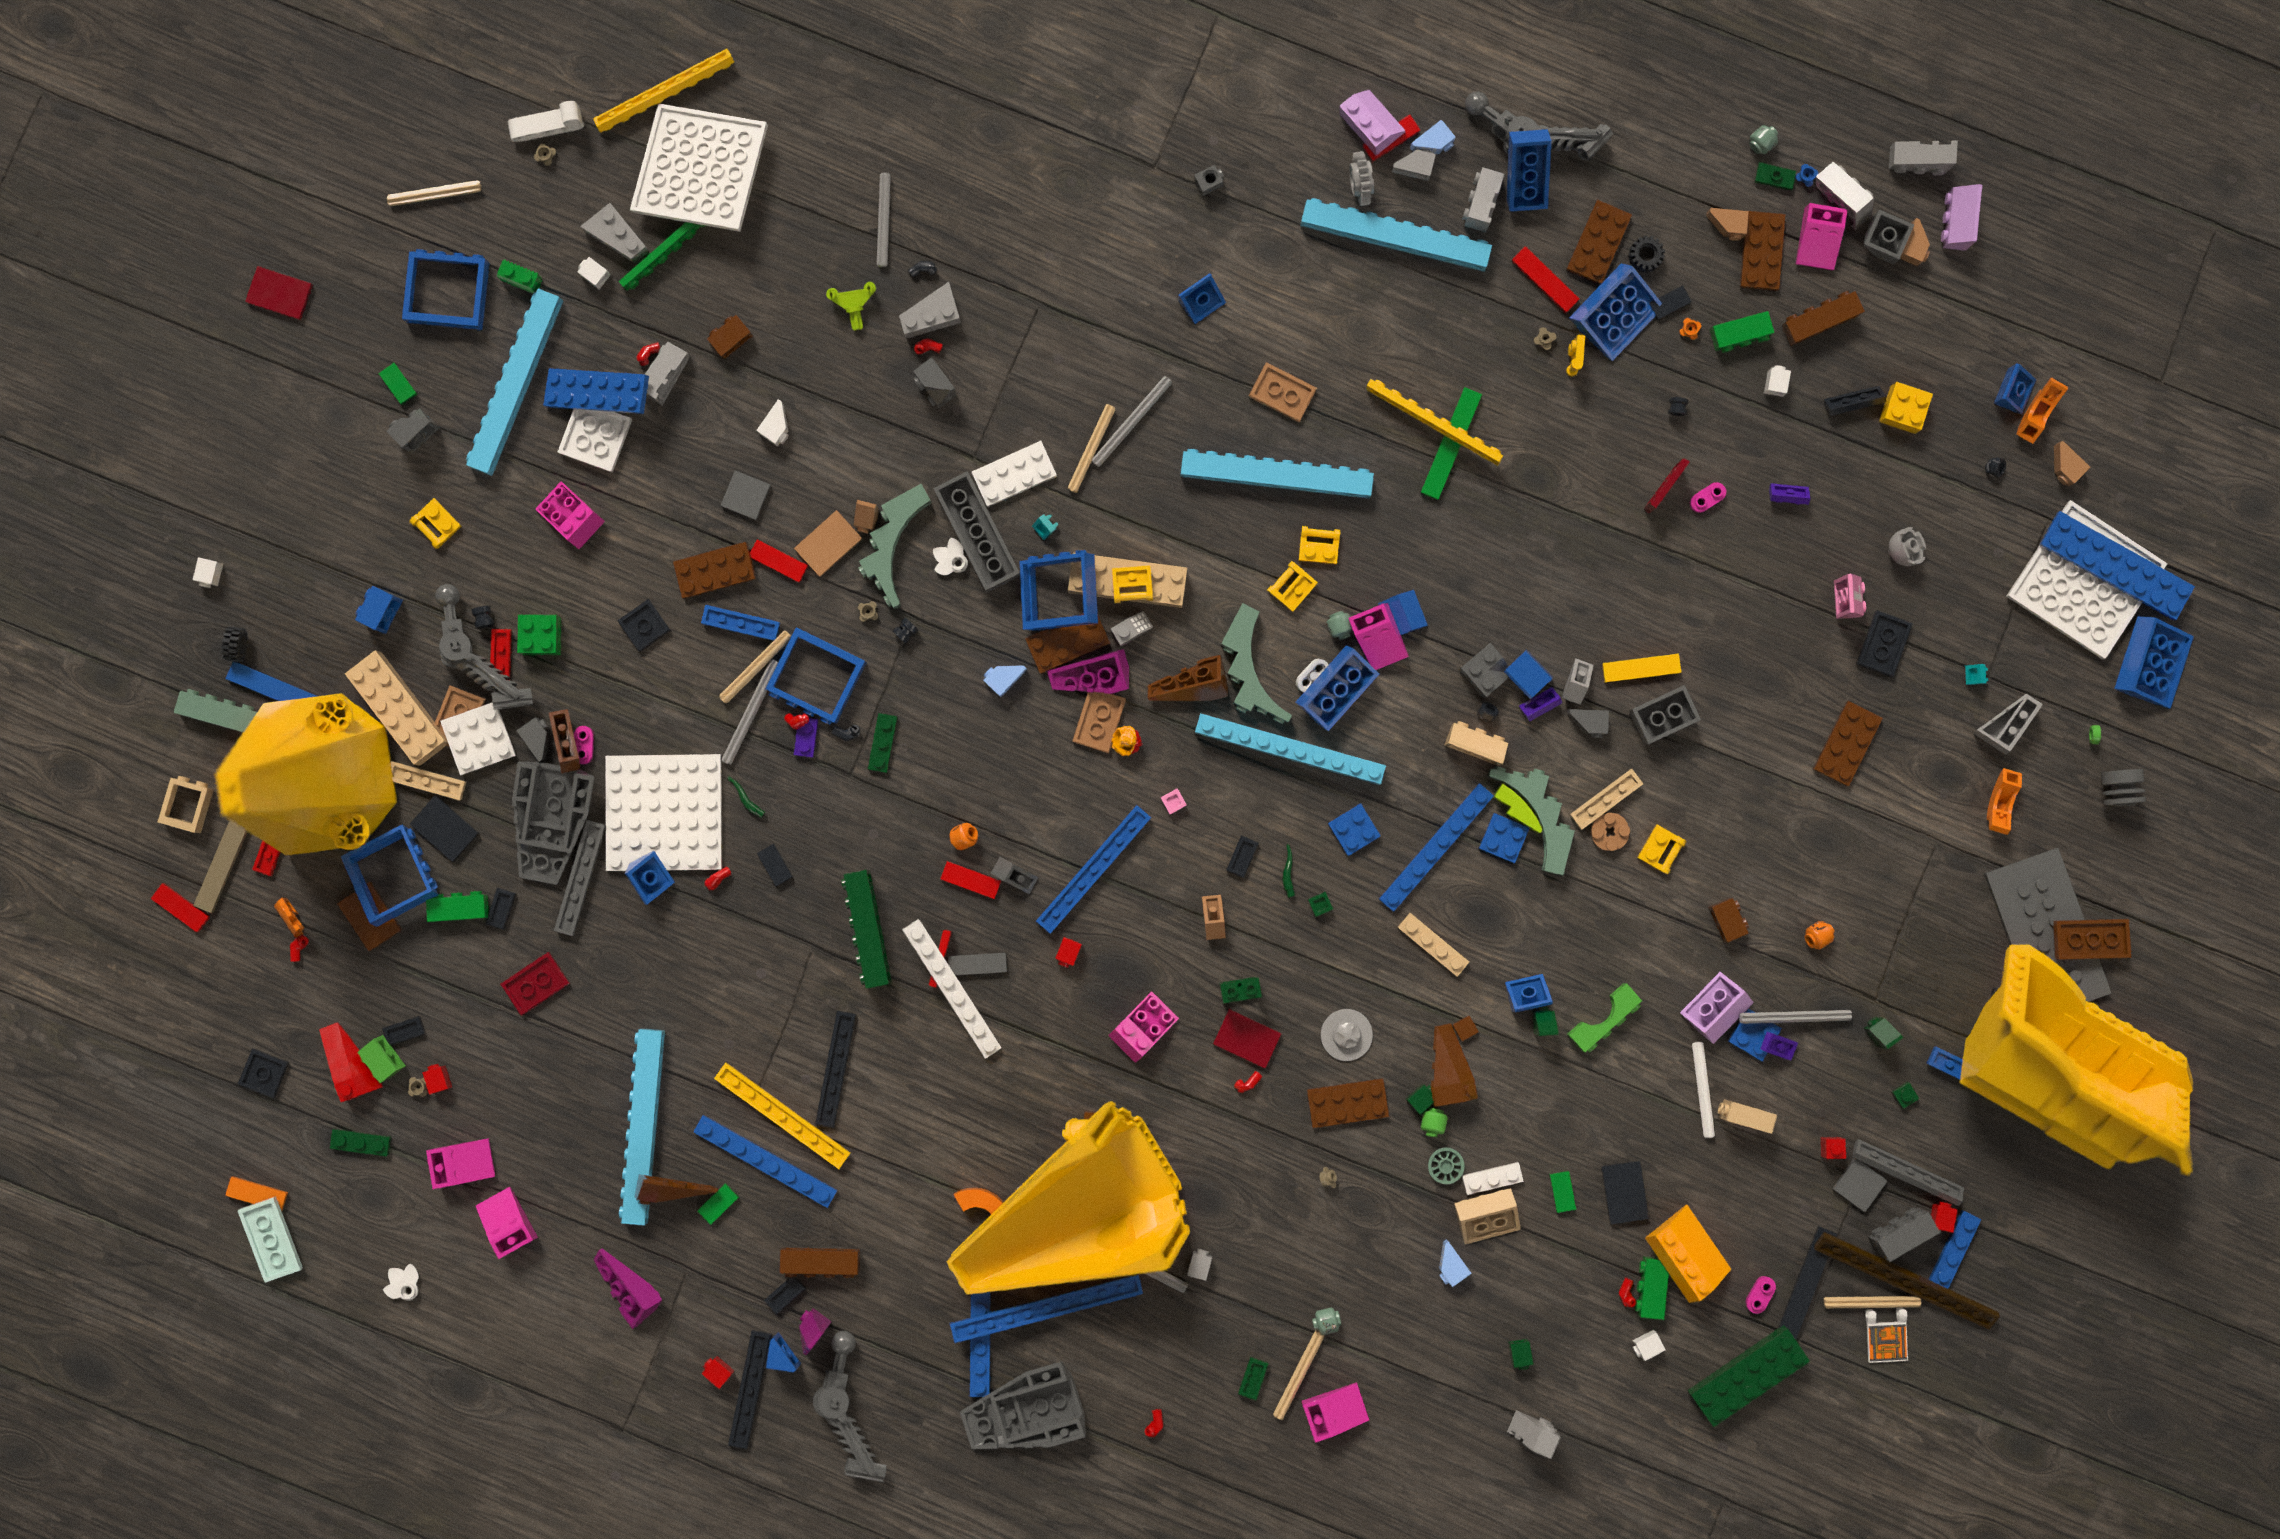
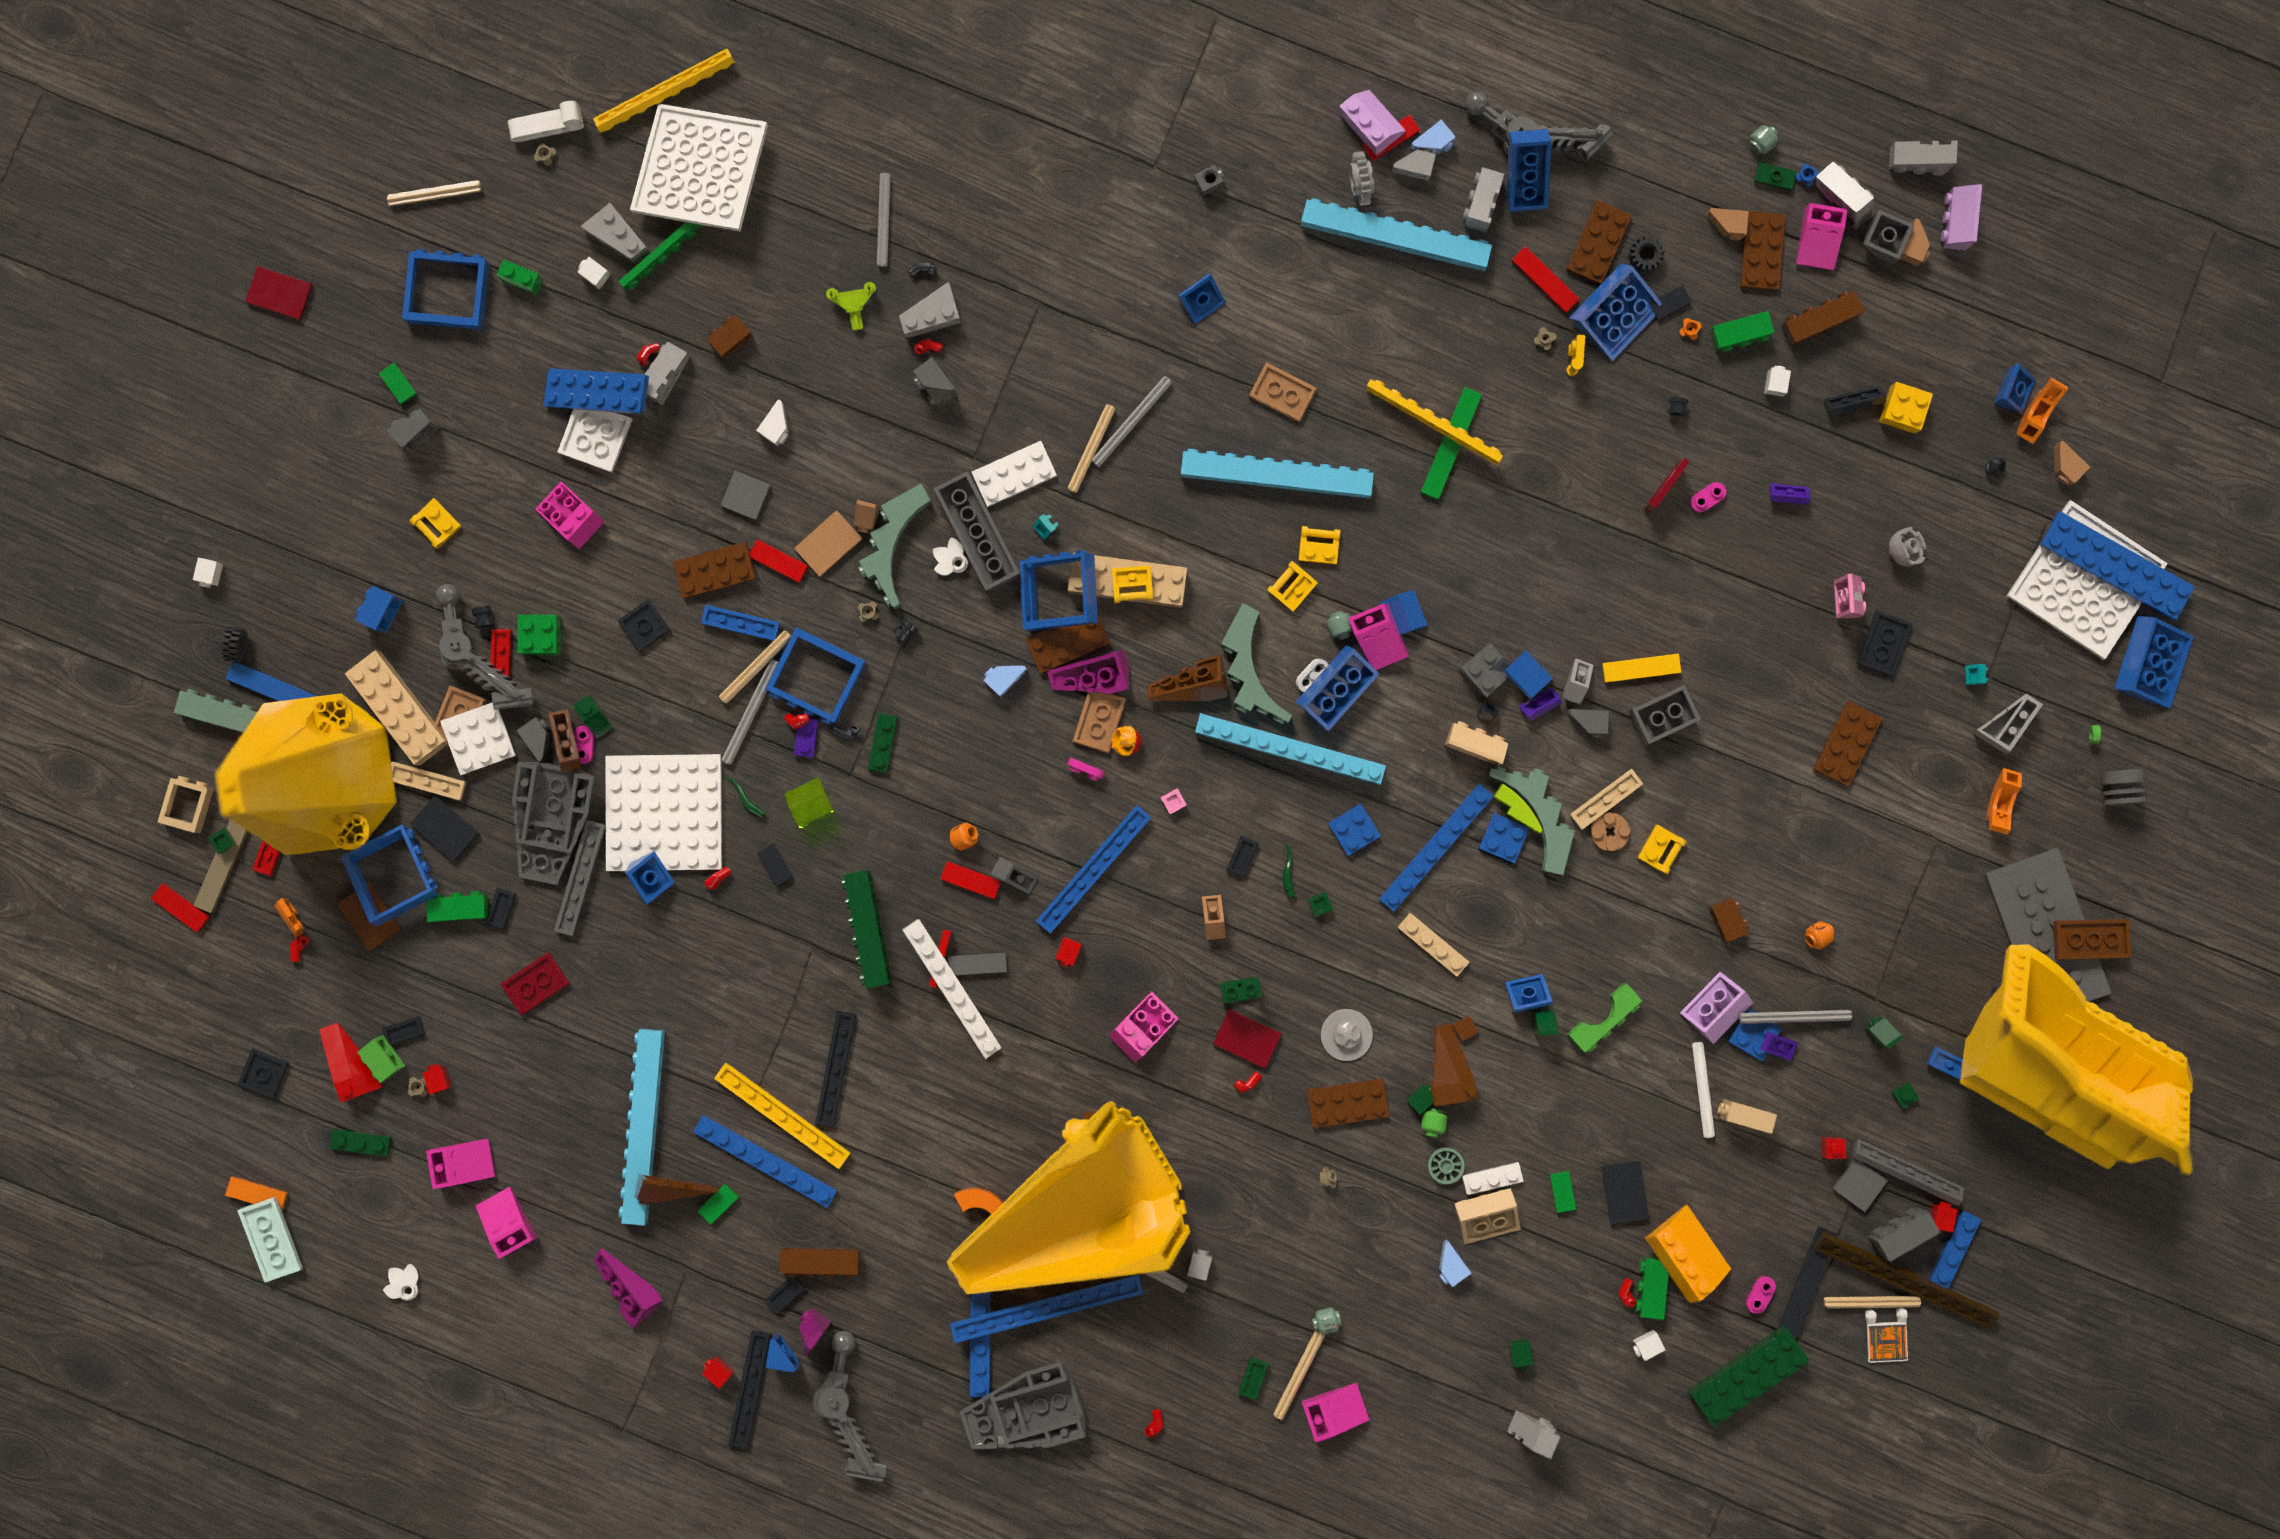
(222, 841): none -> dark green plate
(514, 382): medium azure brick -> none
(593, 716): none -> dark green slope
(809, 802): none -> clear neon green slope
(1093, 773): none -> dark pink plate
(1131, 628): light grey slope -> none

